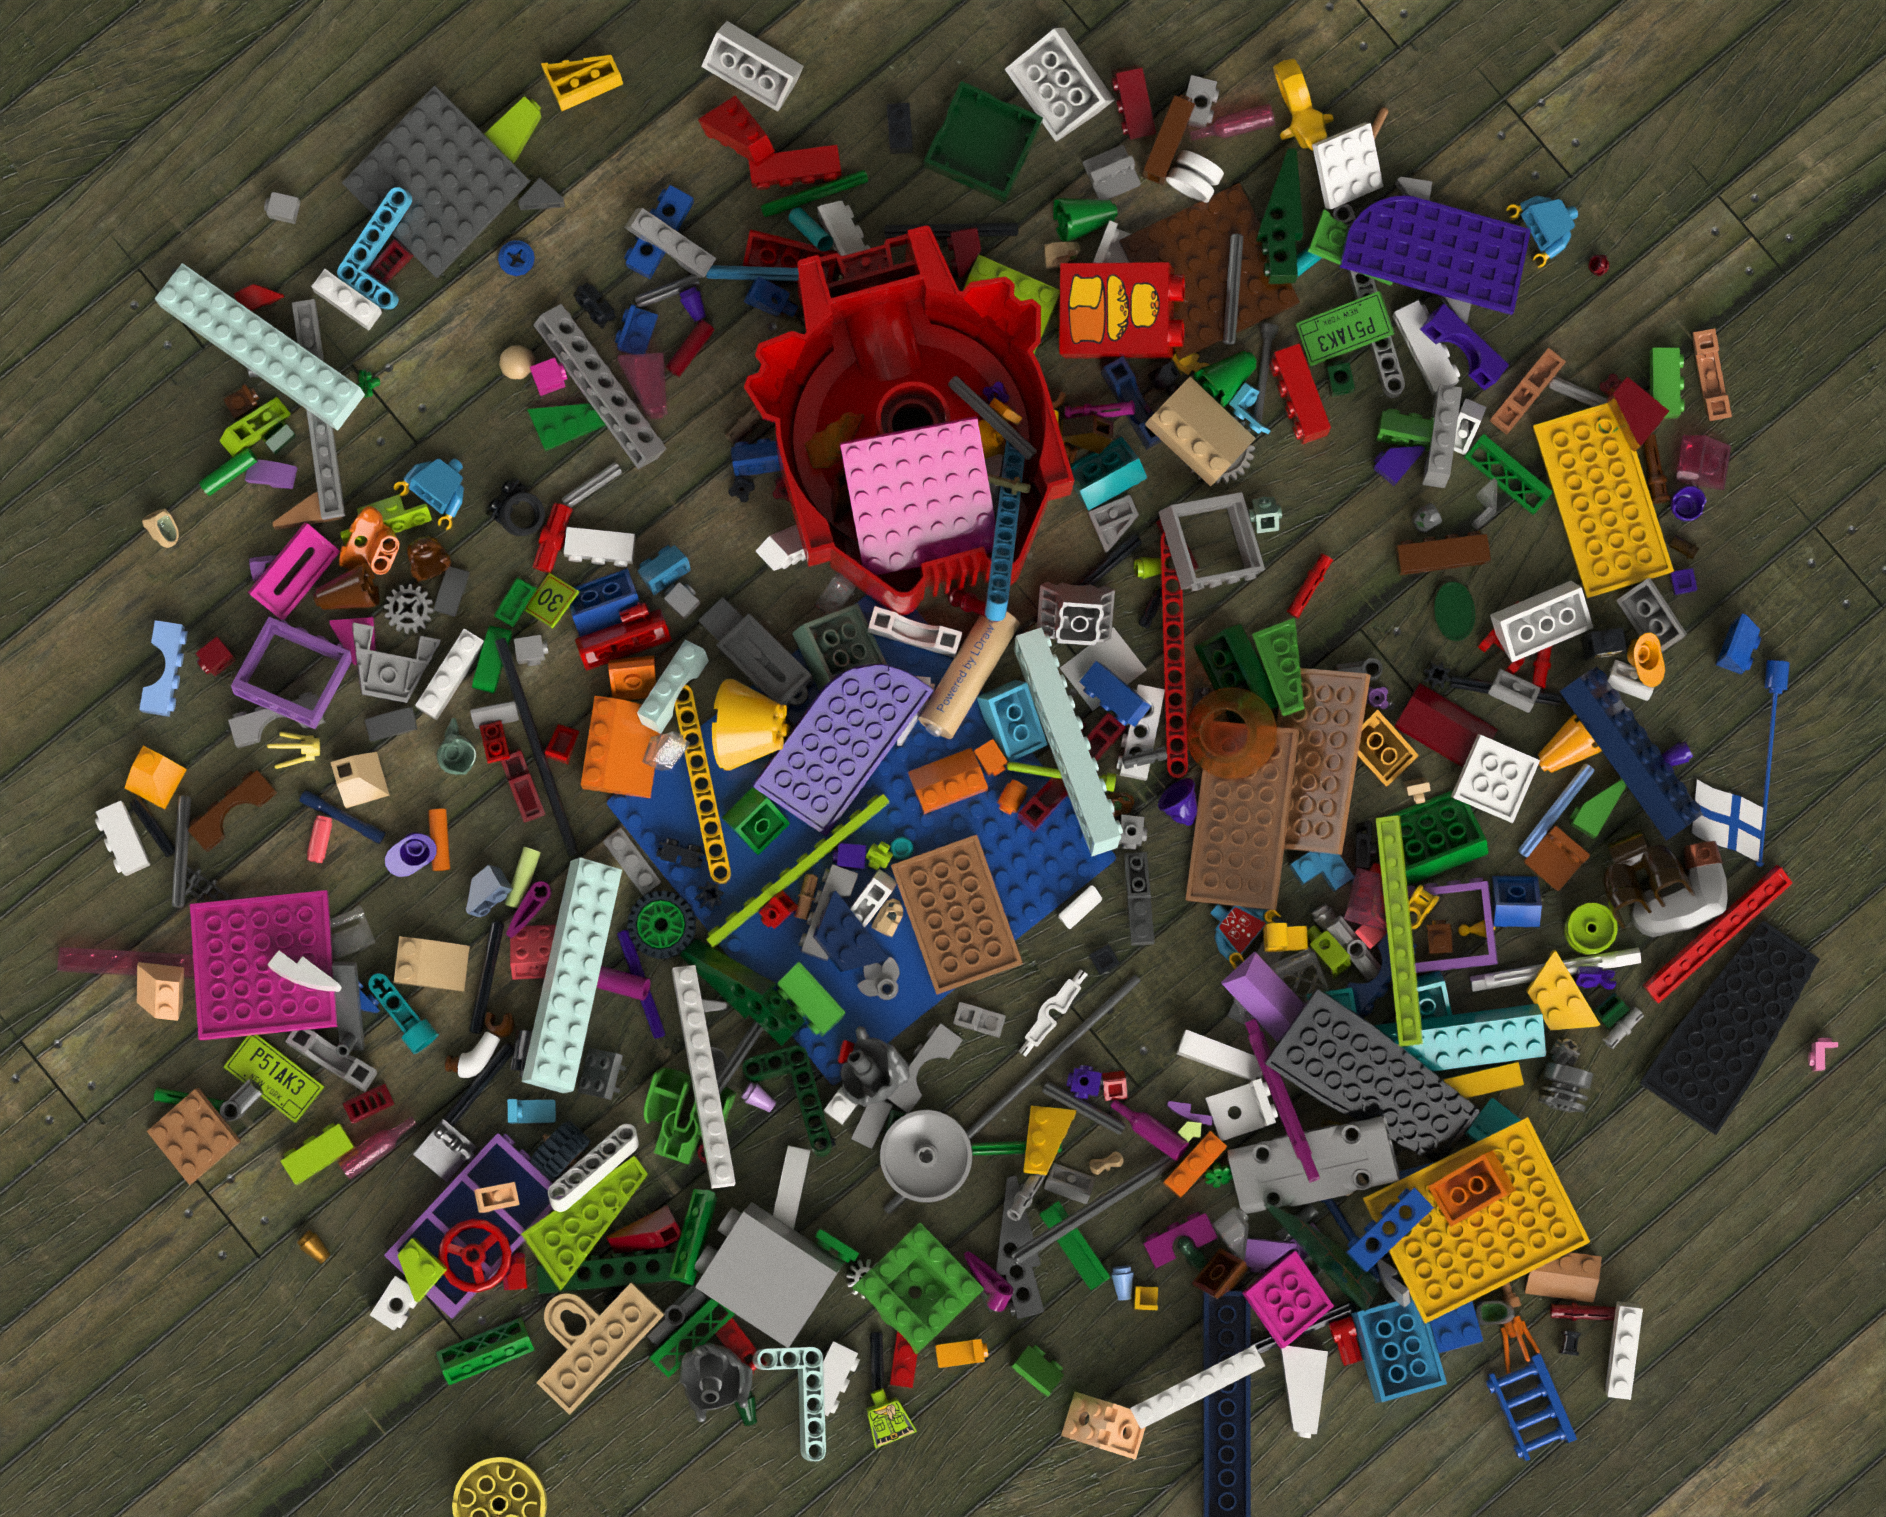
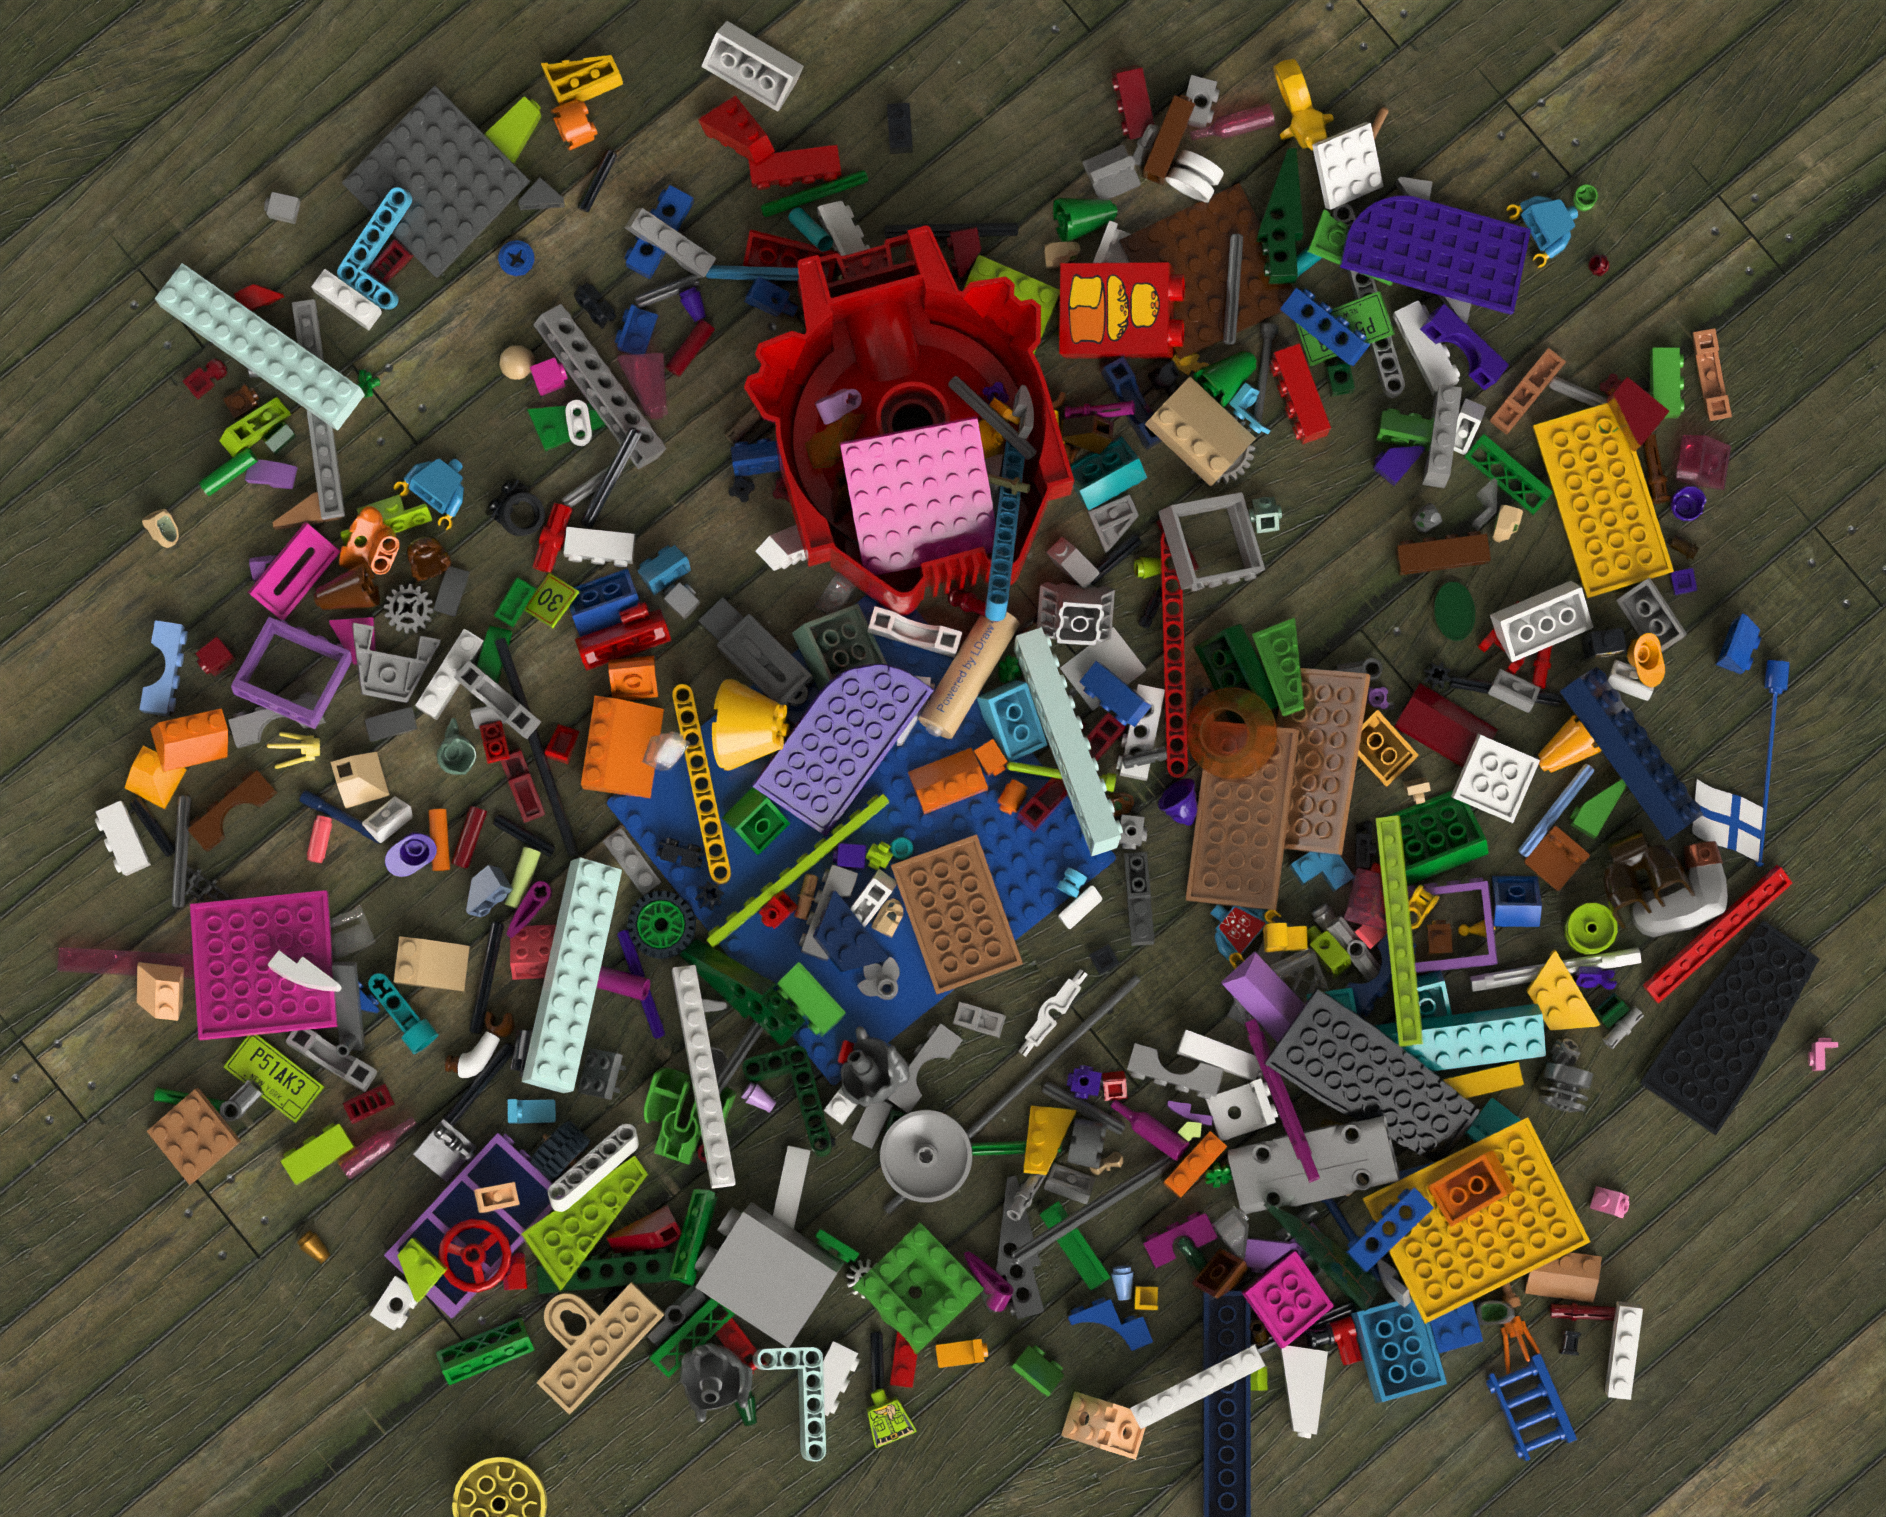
(191, 740): none -> orange slope
(200, 381): none -> dark red plate
(388, 819): none -> white slope
(468, 837): none -> dark red piece
(497, 699): none -> light grey arch
(524, 835): none -> black axle
(531, 650): light grey brick -> none
(573, 123): none -> orange brick
(578, 423): none -> white plate
(597, 181): none -> black axle
(610, 477): none -> black axle
(659, 704): light aqua arch -> none
(835, 406): none -> lavender piece
(983, 142): dark green tile -> none
(1009, 669): none -> green plant
(1024, 409): none -> light grey slope
(1059, 83): white slope -> none
(1072, 563): none -> light grey slope
(1073, 877): none -> medium azure wheel
(1087, 1143): none -> dark grey brick
(1133, 1331): none -> blue arch
(1145, 144): none -> light grey axle
(1146, 1063): none -> light grey arch
(1259, 1334): none -> dark brown pin
(1259, 1380): none -> lime tile
(1295, 309): none -> blue brick
(1306, 591): red pin -> none
(1320, 1336): none -> black bush
(1506, 523): none -> tan rock
(1586, 193): none -> bright green wheel
(1610, 1202): none -> bright pink bracket
(1677, 754): dark purple cone -> none

